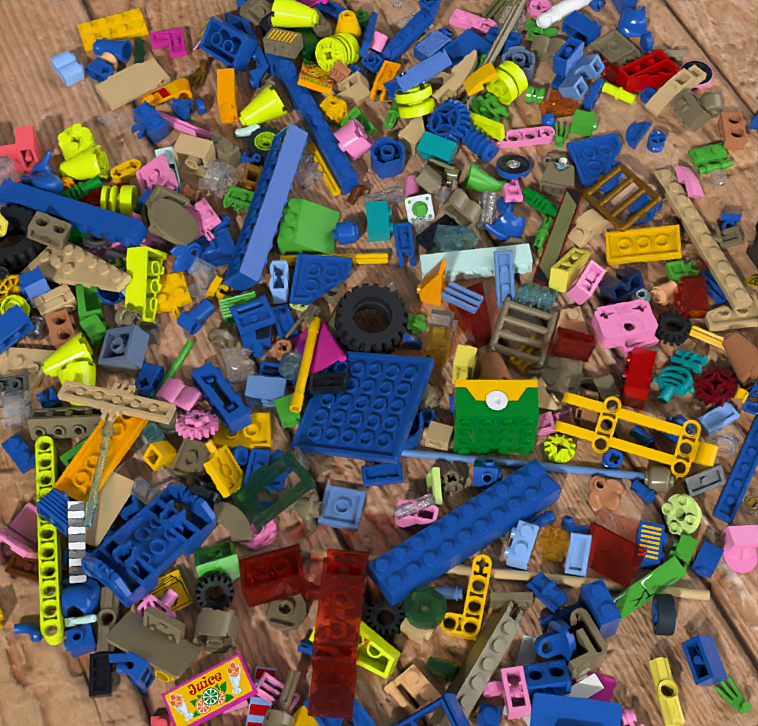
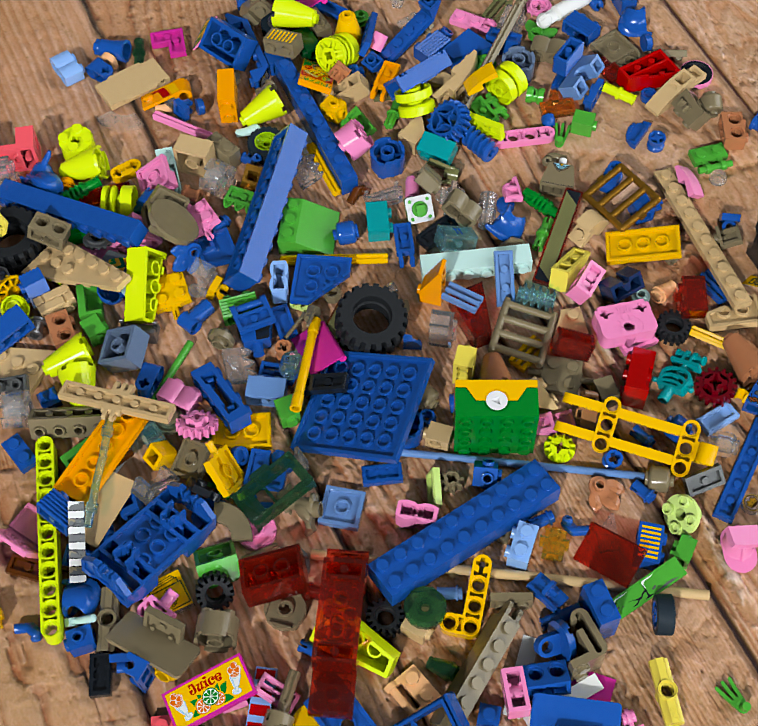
(114, 27): yellow plate -> none
(128, 317): dark tan wheel -> none
(149, 122): blue brick -> none
(199, 74): pearl gold piece -> none
(414, 506): clear axle -> none
(416, 323): bright green plant -> none
(421, 220): clear plate -> none
(438, 345): clear yellow brick -> none
(480, 181): bright green hat -> none
(493, 689): bright pink tile -> none
(513, 166): tile -> none
(578, 554): light blue tile -> none
(593, 156): blue plate -> none
(677, 269): bright green plate -> none
(704, 660): blue brick -> none
(707, 559): blue brick -> none

